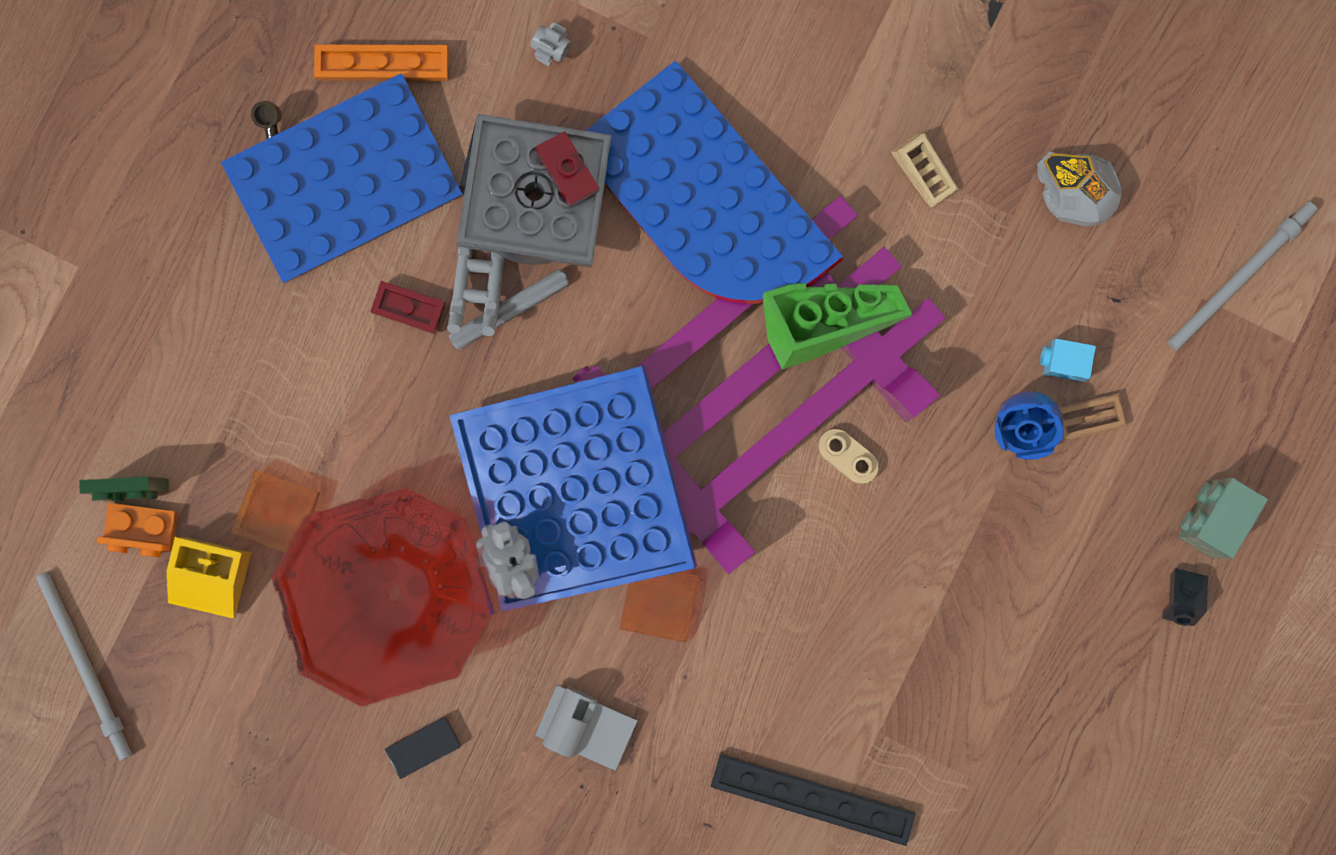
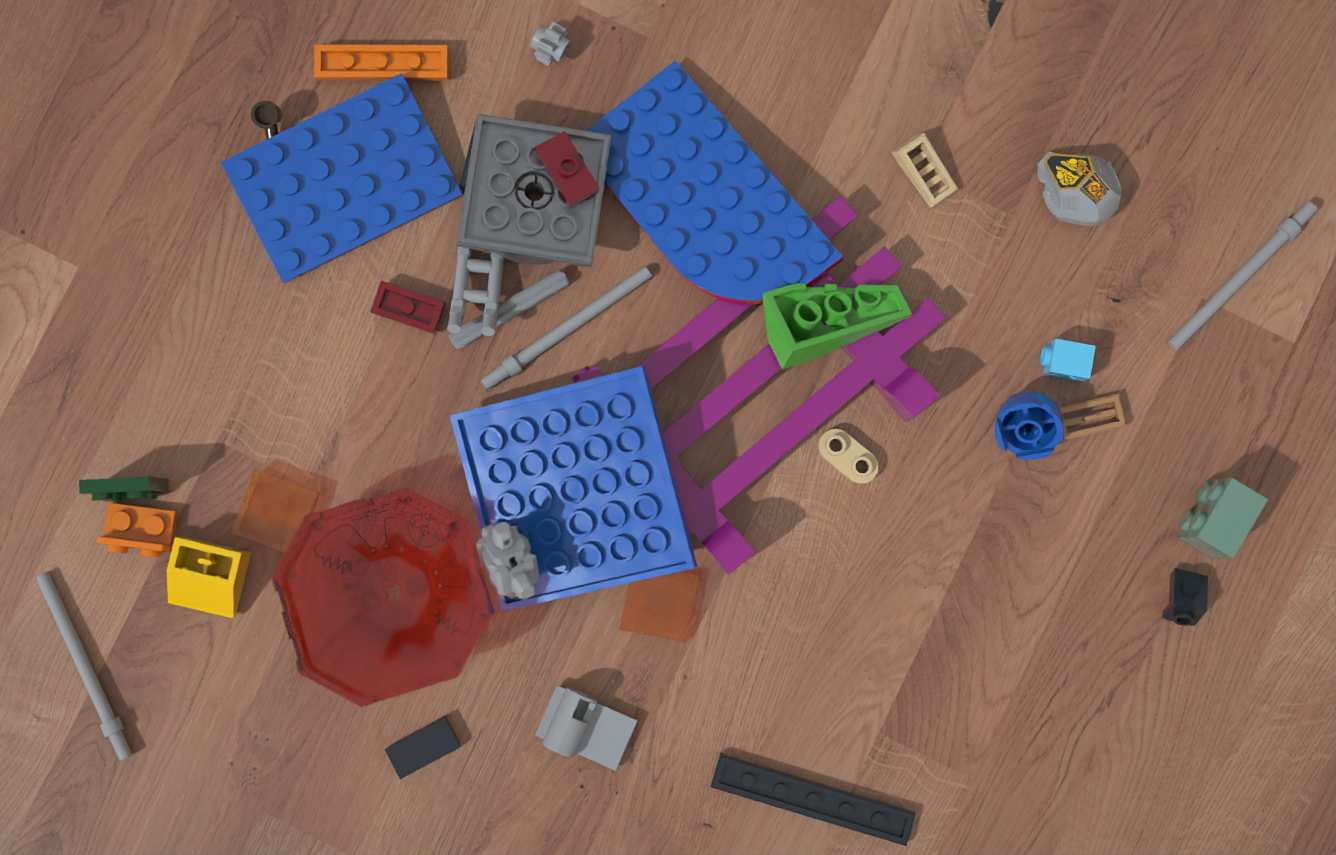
(512, 365): none -> light grey bar

